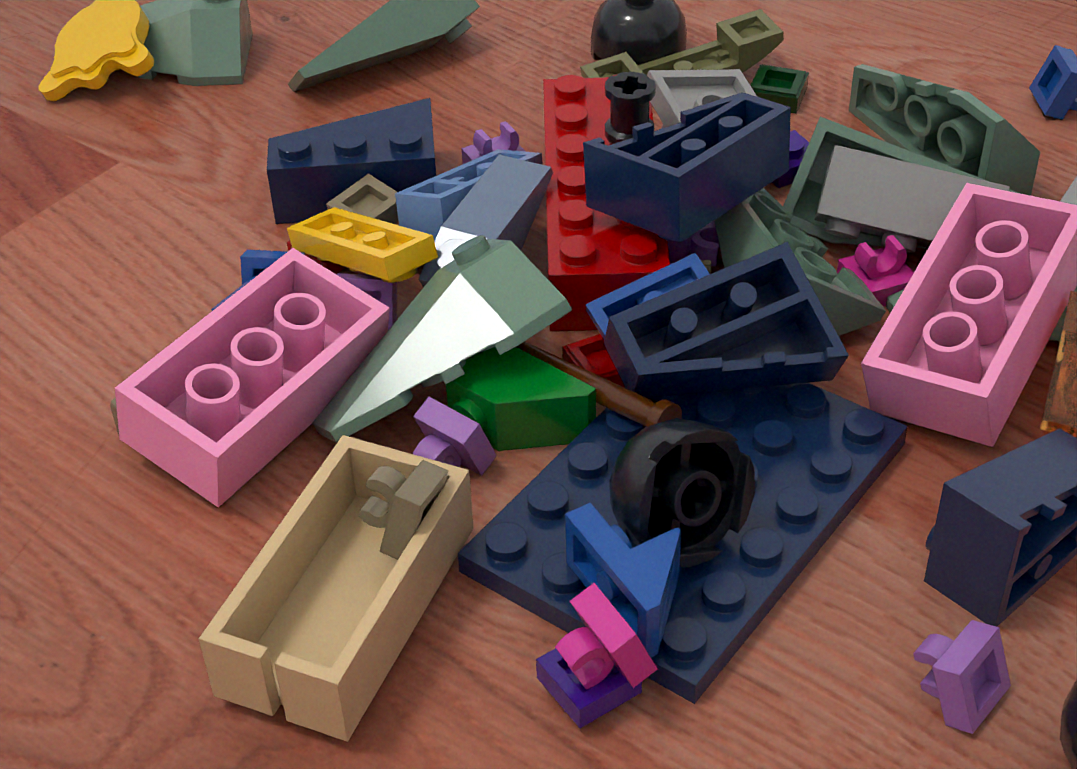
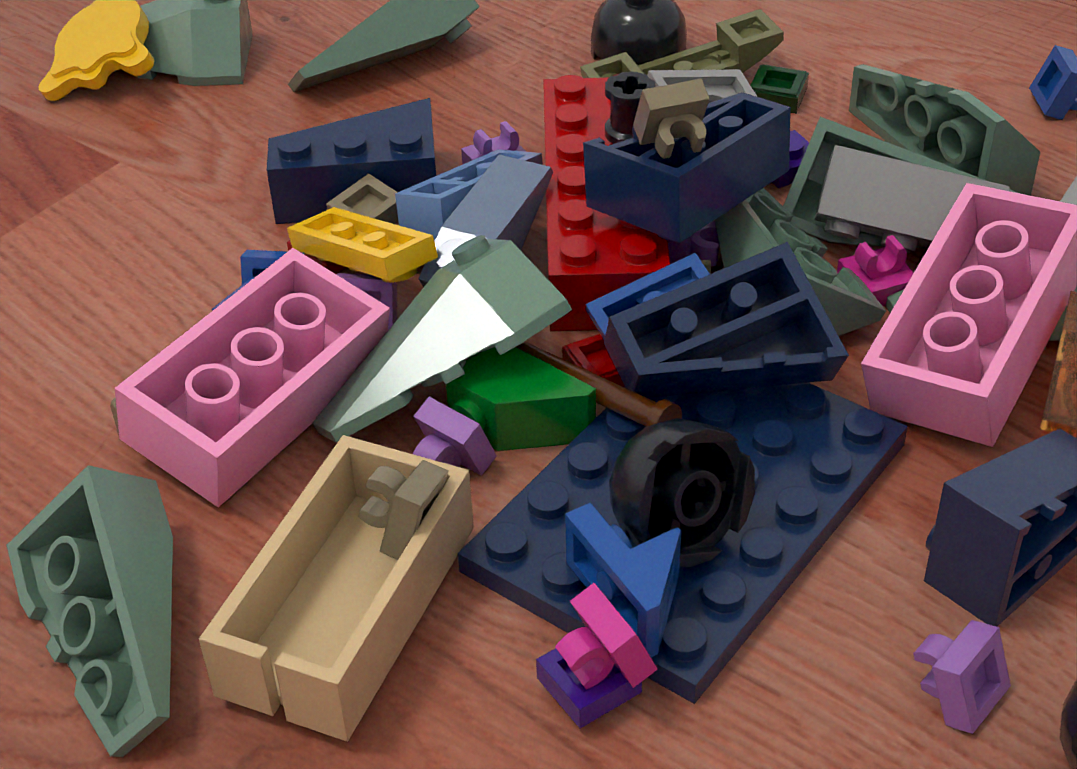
(103, 588): none -> sand green wedge
(670, 114): none -> dark tan tile

